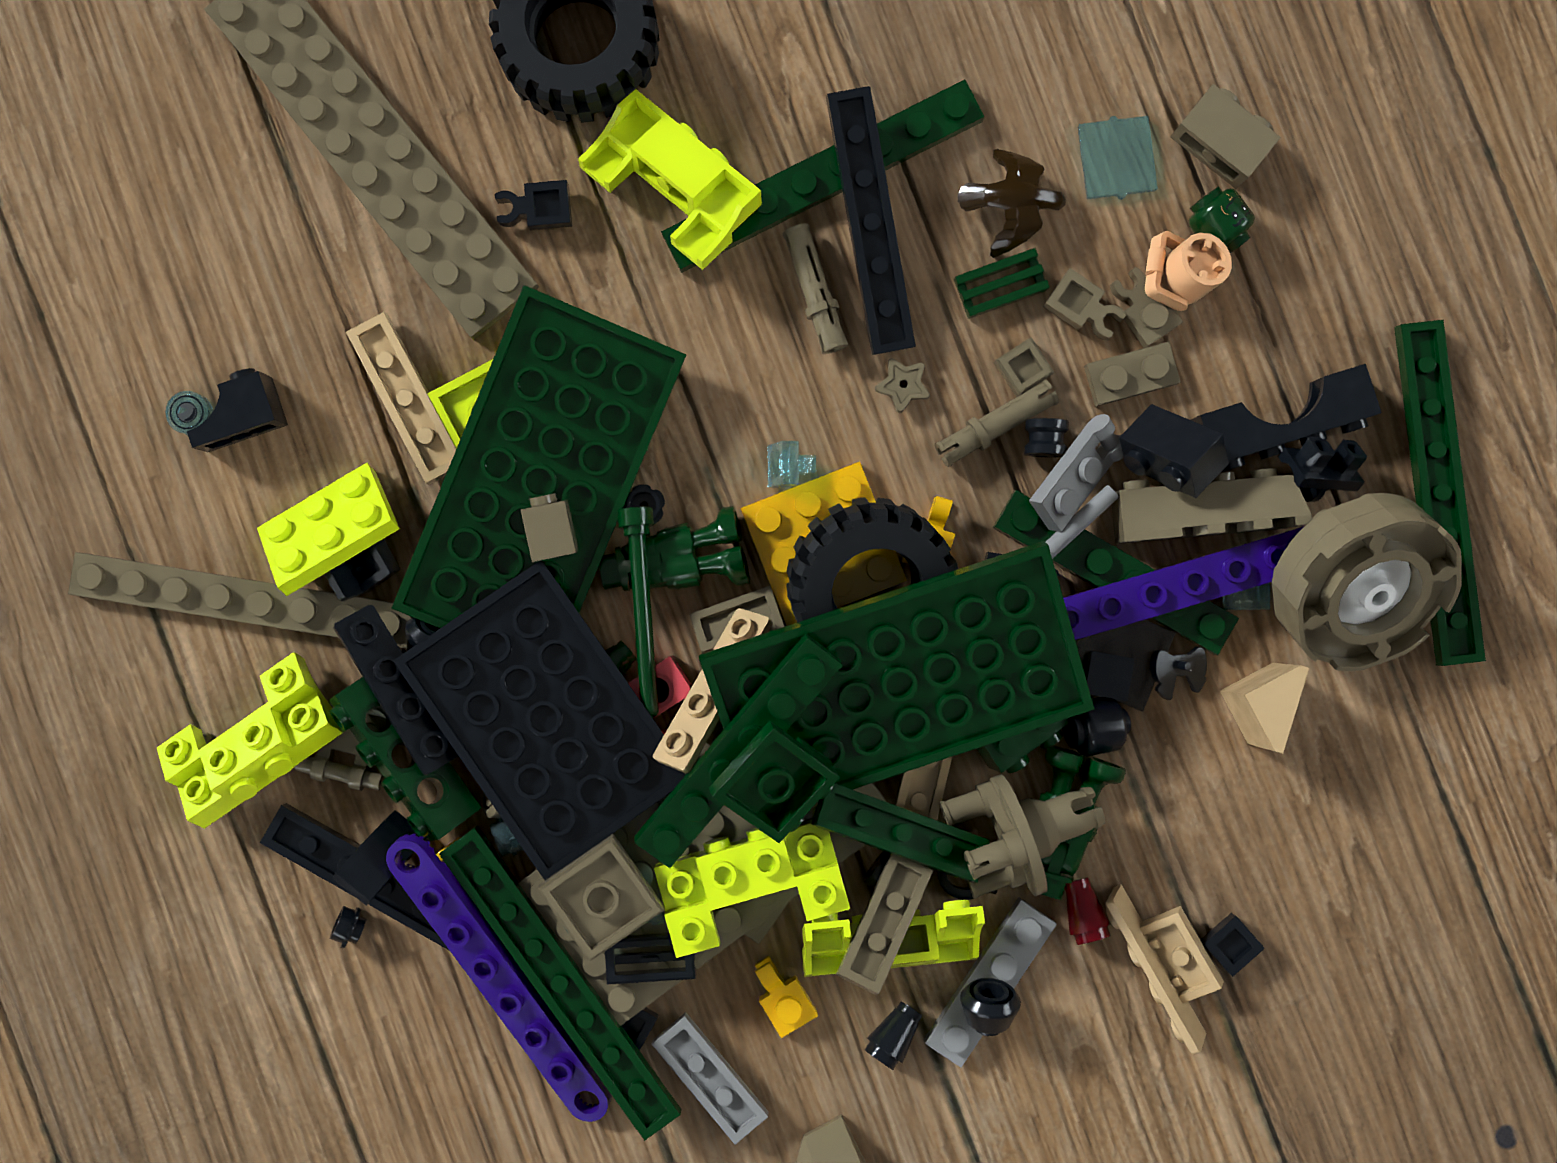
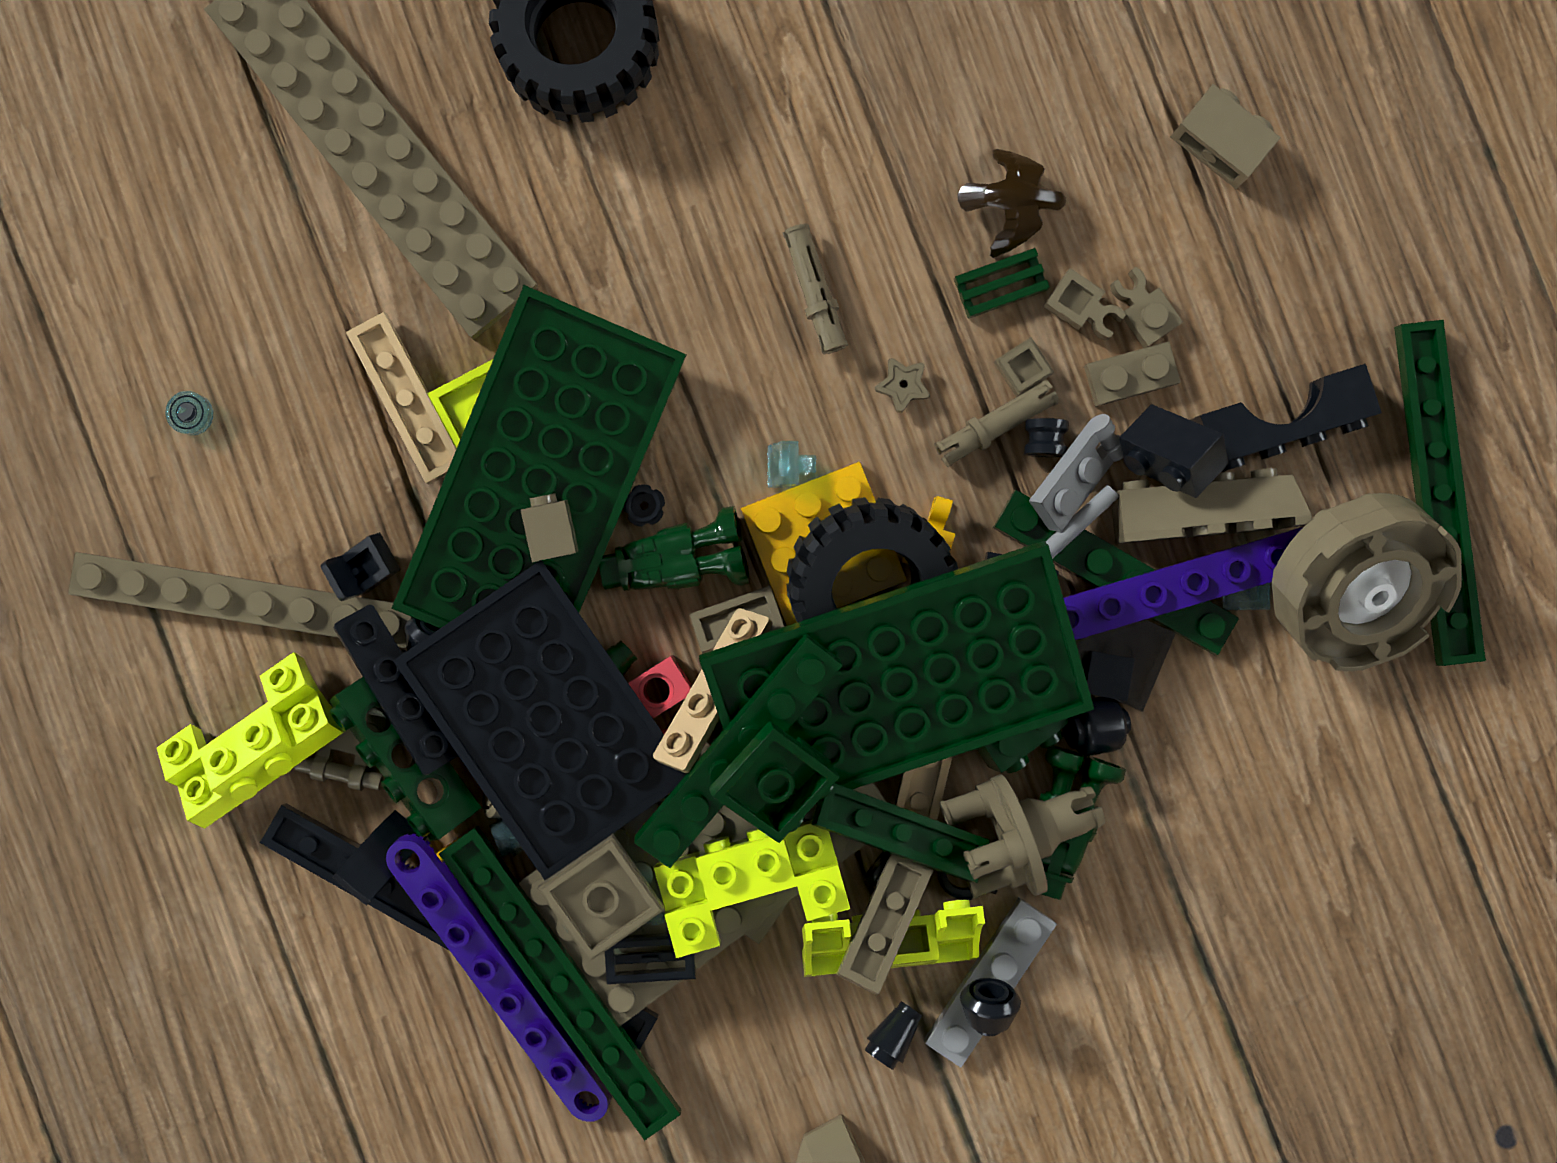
(245, 409): black arch -> none
(327, 529): neon yellow plate -> none
(348, 926): black plate -> none
(544, 206): black plate -> none
(636, 525): dark green piece -> none
(680, 168): neon yellow bracket -> none
(710, 1078): light grey plate -> none
(785, 1001): yellow plate -> none
(819, 178): dark green plate -> none
(870, 220): black plate -> none
(1085, 913): dark red cone -> none
(1117, 157): clear light blue piece -> none
(1167, 667): black piece -> none
(1171, 960): tan bracket -> none
(1187, 271): light nougat piece -> none
(1223, 216): dark green head -> none
(1232, 944): black plate -> none
(1267, 704): tan slope -> none
(1322, 468): black hips -> none

